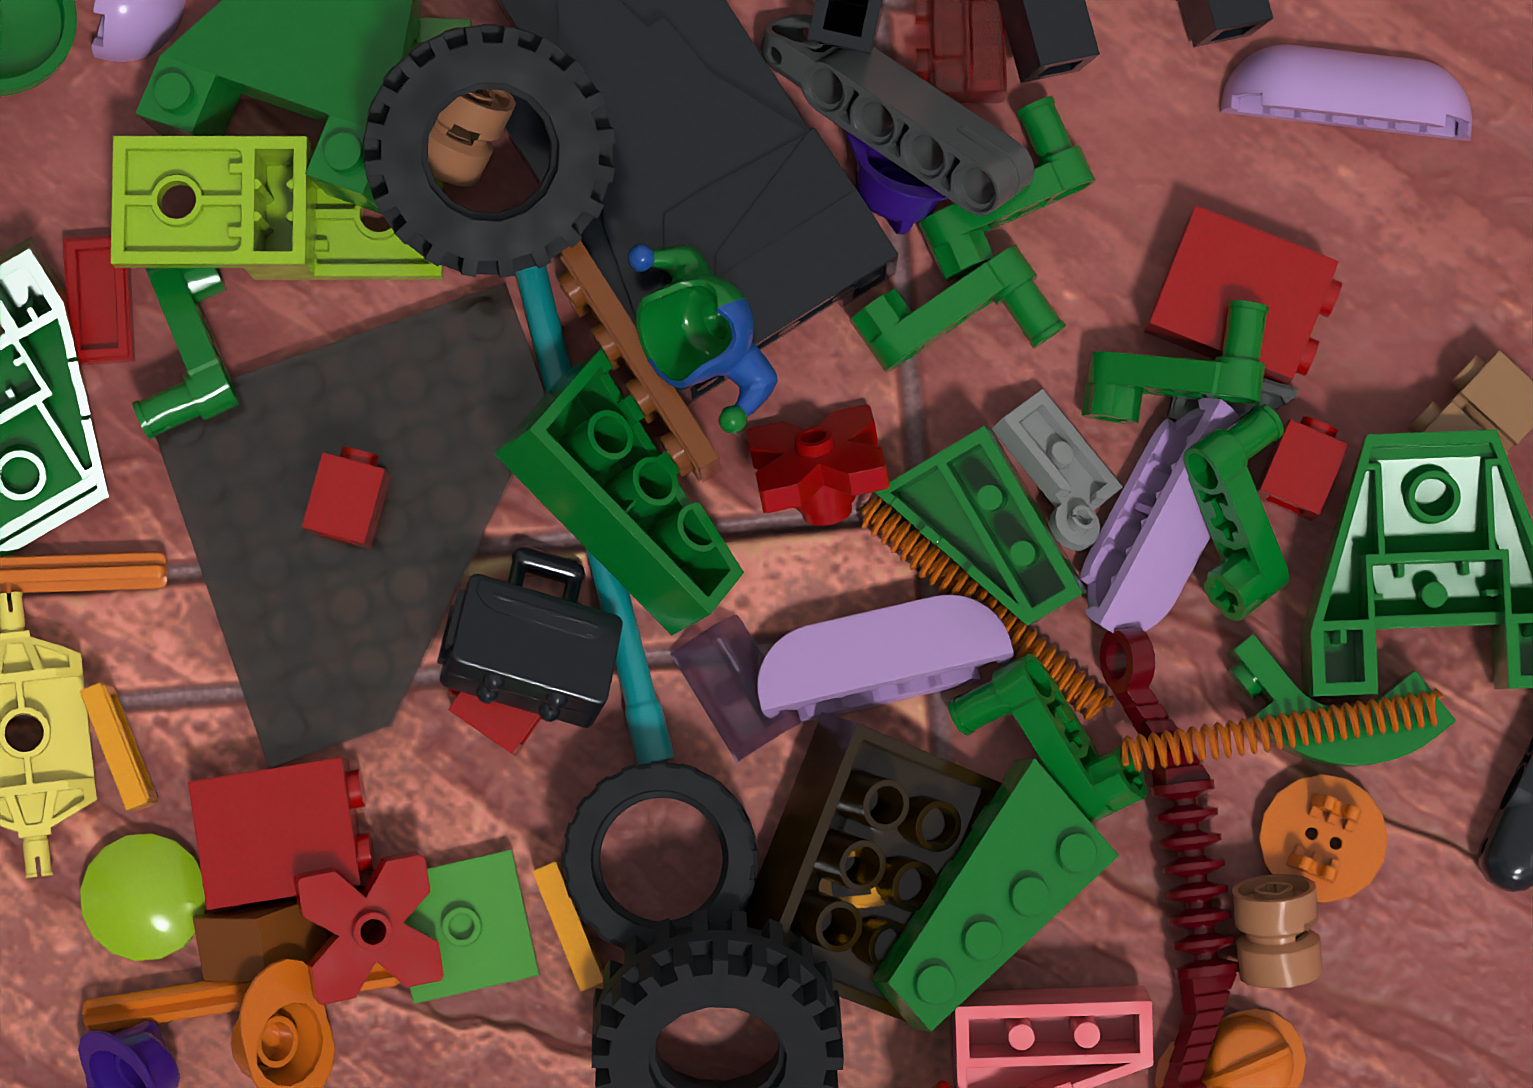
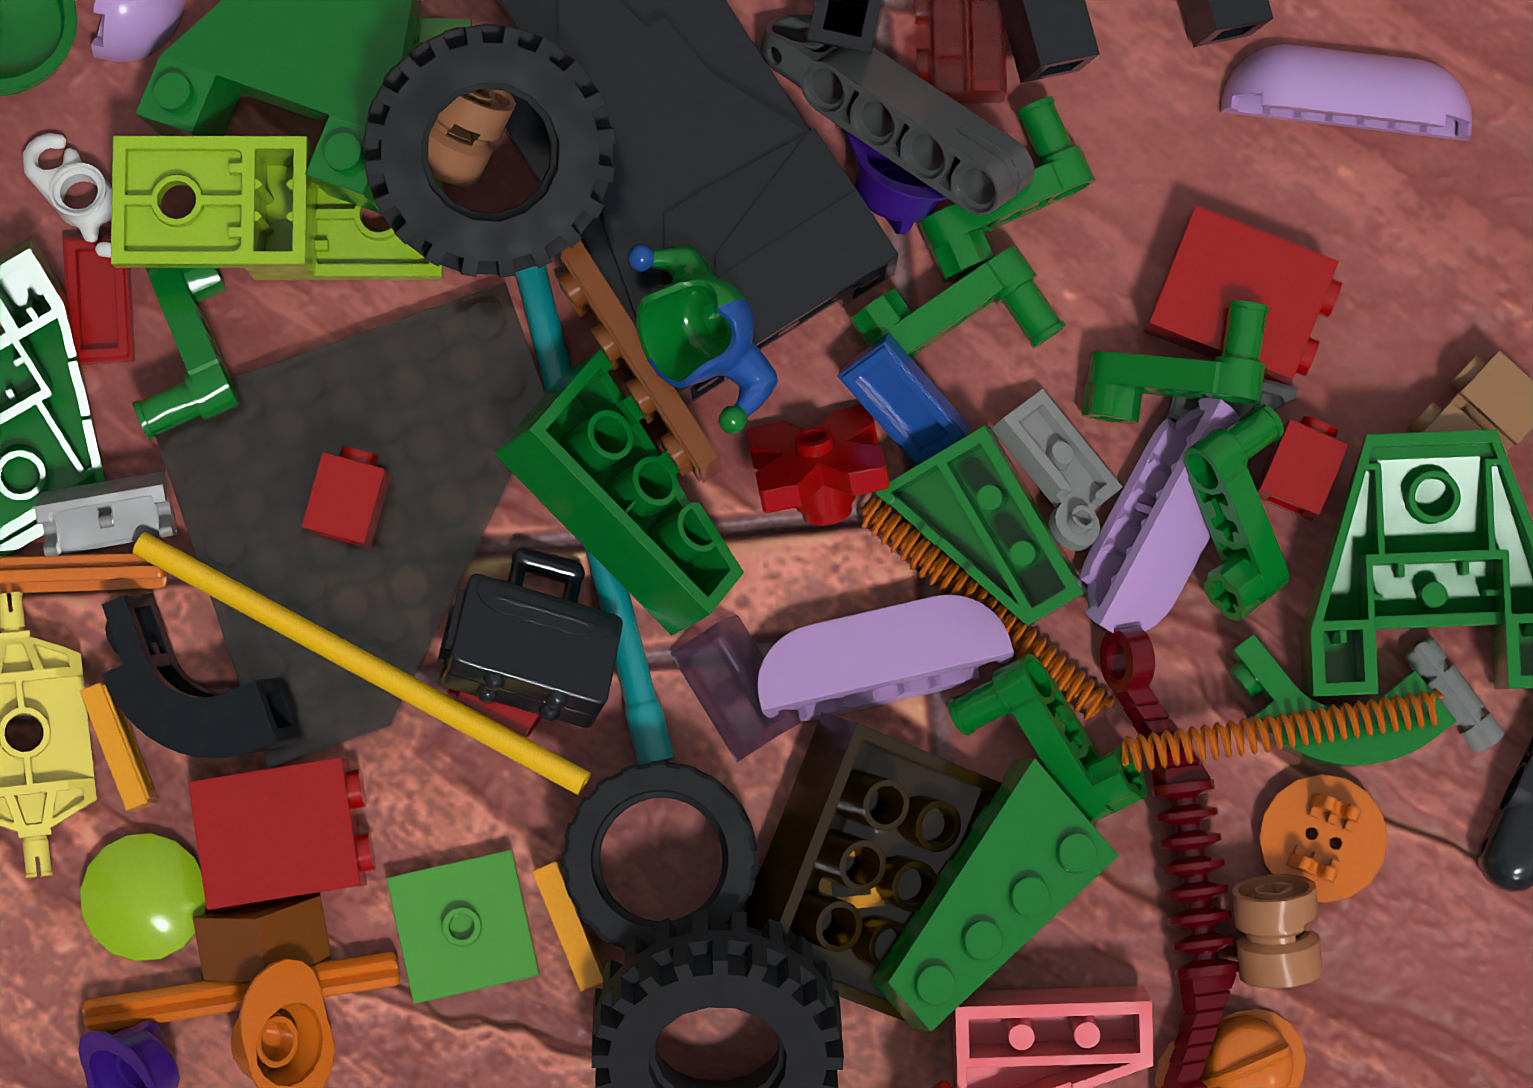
(55, 183): none -> white piece
(105, 513): none -> light grey hinge
(177, 710): none -> black arch
(347, 956): red plant -> none
(362, 663): none -> yellow piece
(903, 400): none -> blue tile
(1459, 698): none -> light grey axle

